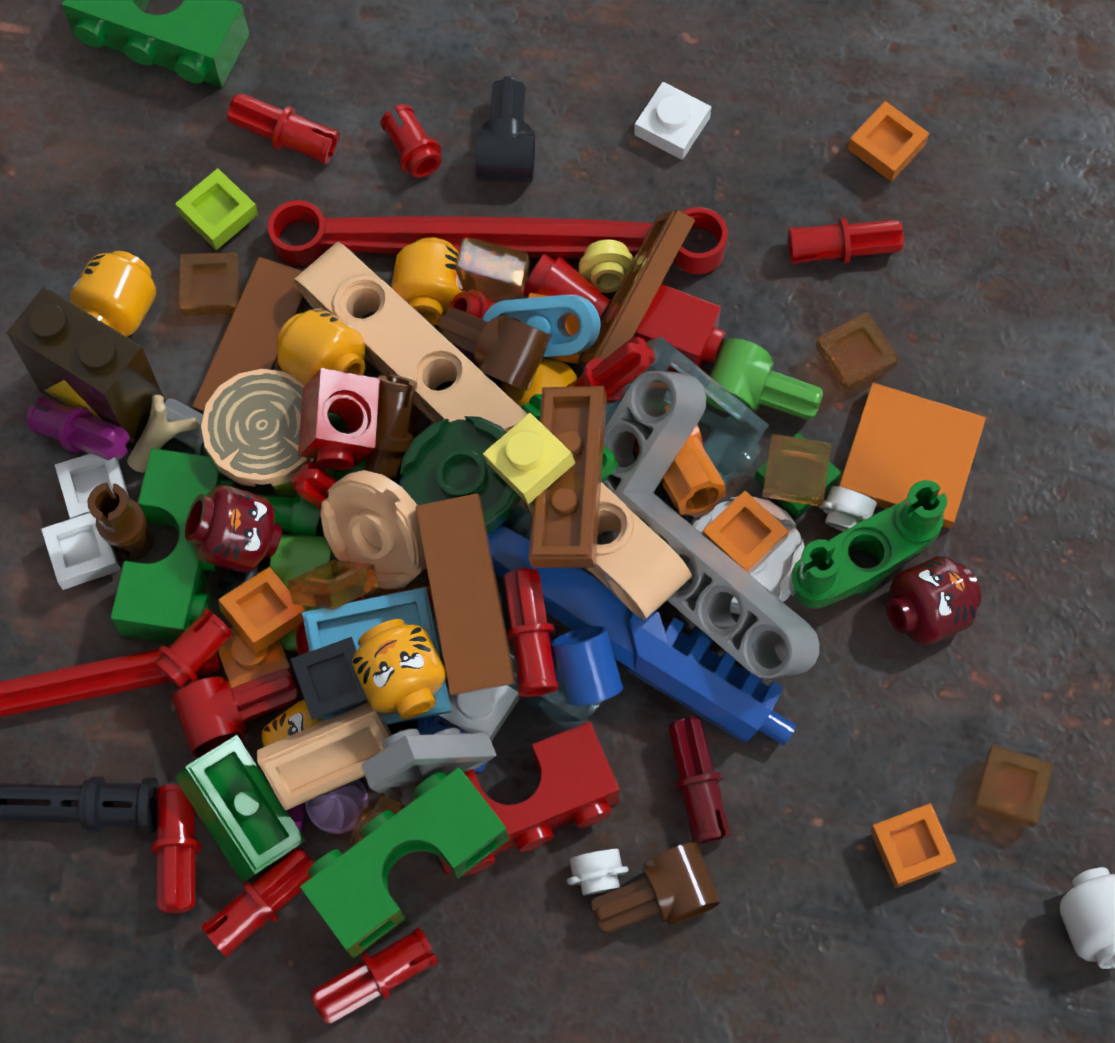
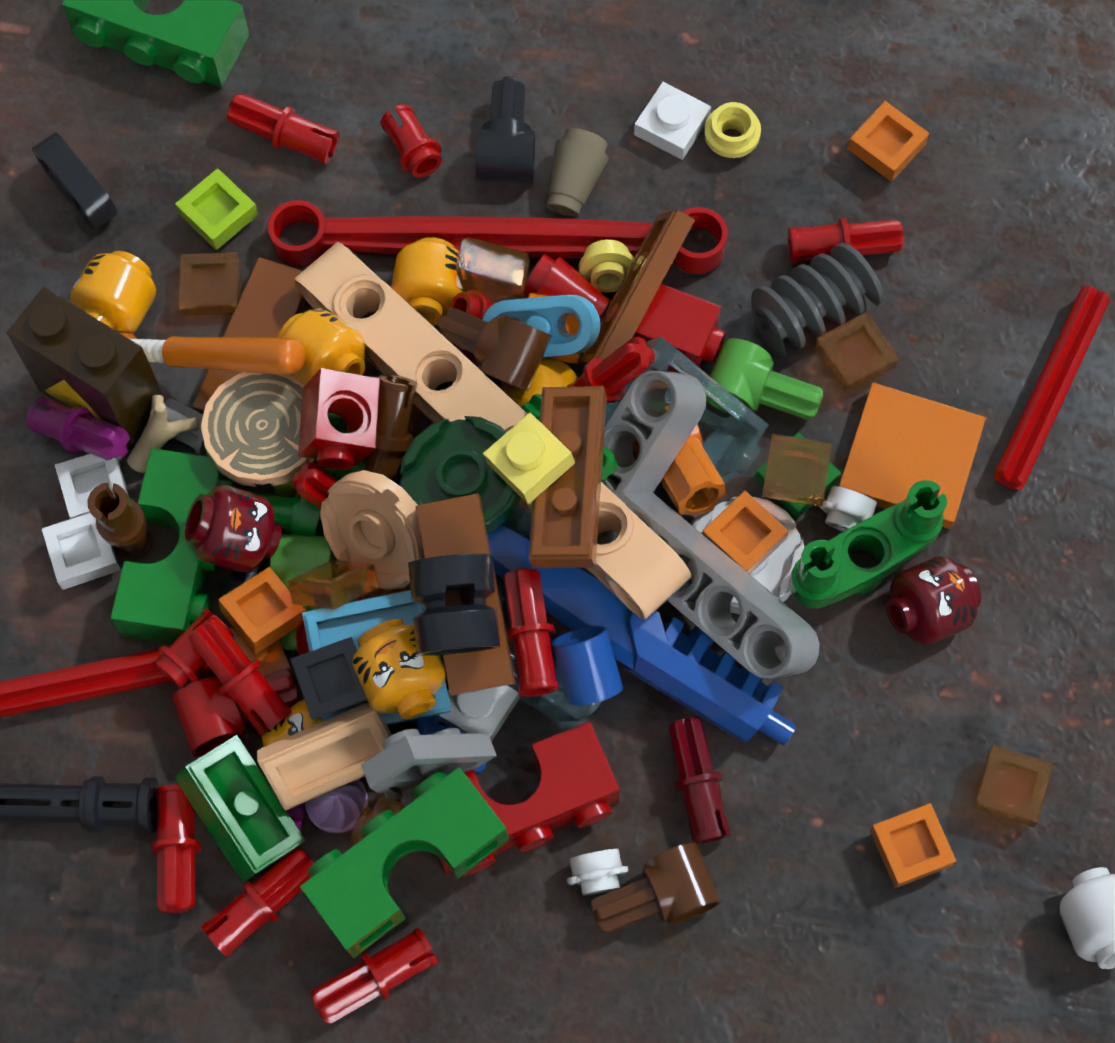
(74, 180): none -> black beam
(235, 354): none -> orange piece
(239, 676): none -> red axle
(459, 627): none -> black wheel
(575, 170): none -> dark tan cone
(736, 117): none -> light yellow plate
(812, 294): none -> dark grey piece
(1051, 388): none -> red axle

